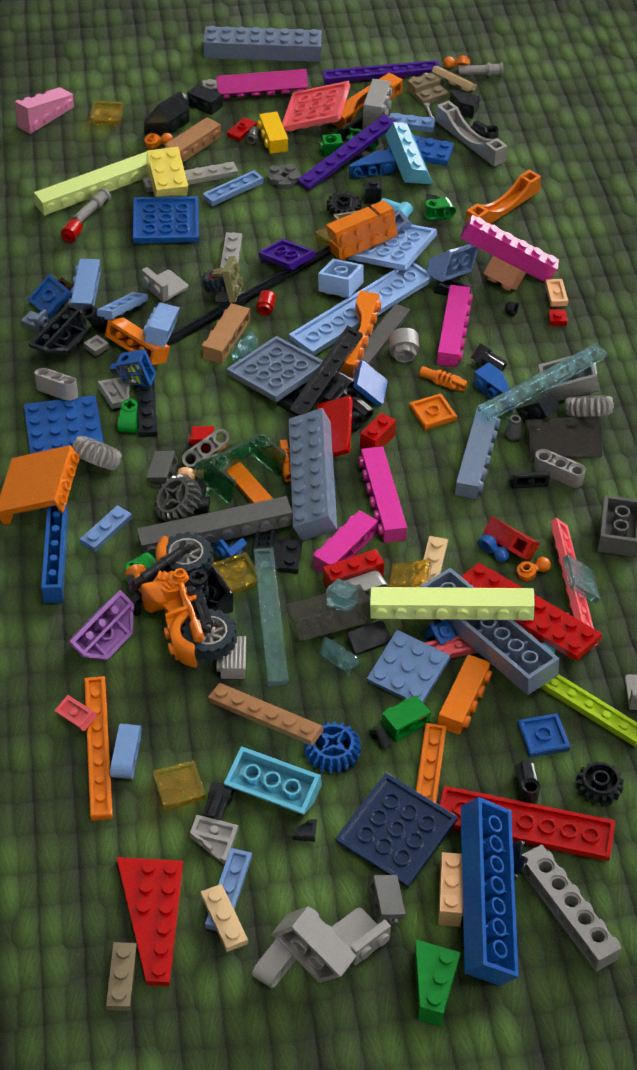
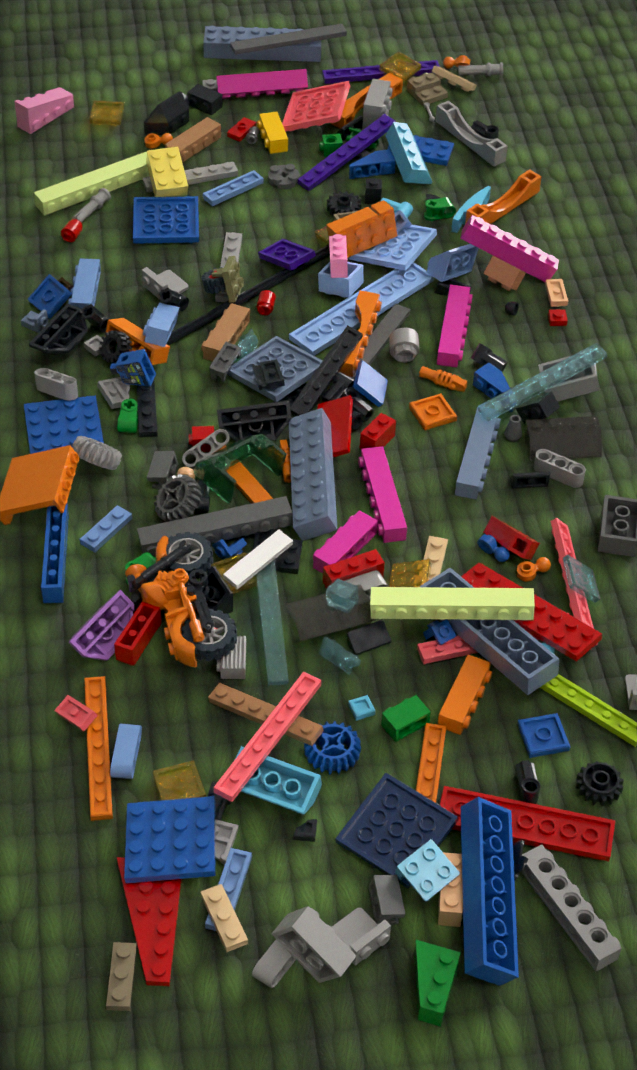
(108, 345): none -> black tyre
(122, 305): medium blue plate -> none
(137, 633): none -> red brick
(170, 839): none -> blue plate
(174, 298): none -> black piece
(224, 360): none -> dark grey hinge
(251, 420): none -> black wedge
(257, 559): none -> white tile
(267, 737): none -> coral plate
(268, 374): none -> black plate
(288, 39): none -> dark grey tile
(338, 256): none -> bright pink brick
(361, 707): none -> medium azure tile
(380, 734): black tile -> none
(400, 66): none -> clear yellow plate
(408, 667): medium blue plate -> none
(415, 122): medium blue plate -> none
(427, 870): none -> medium azure bracket
(467, 103): black slope -> none
(481, 197): none -> medium azure slope
(589, 406): light grey gear -> none

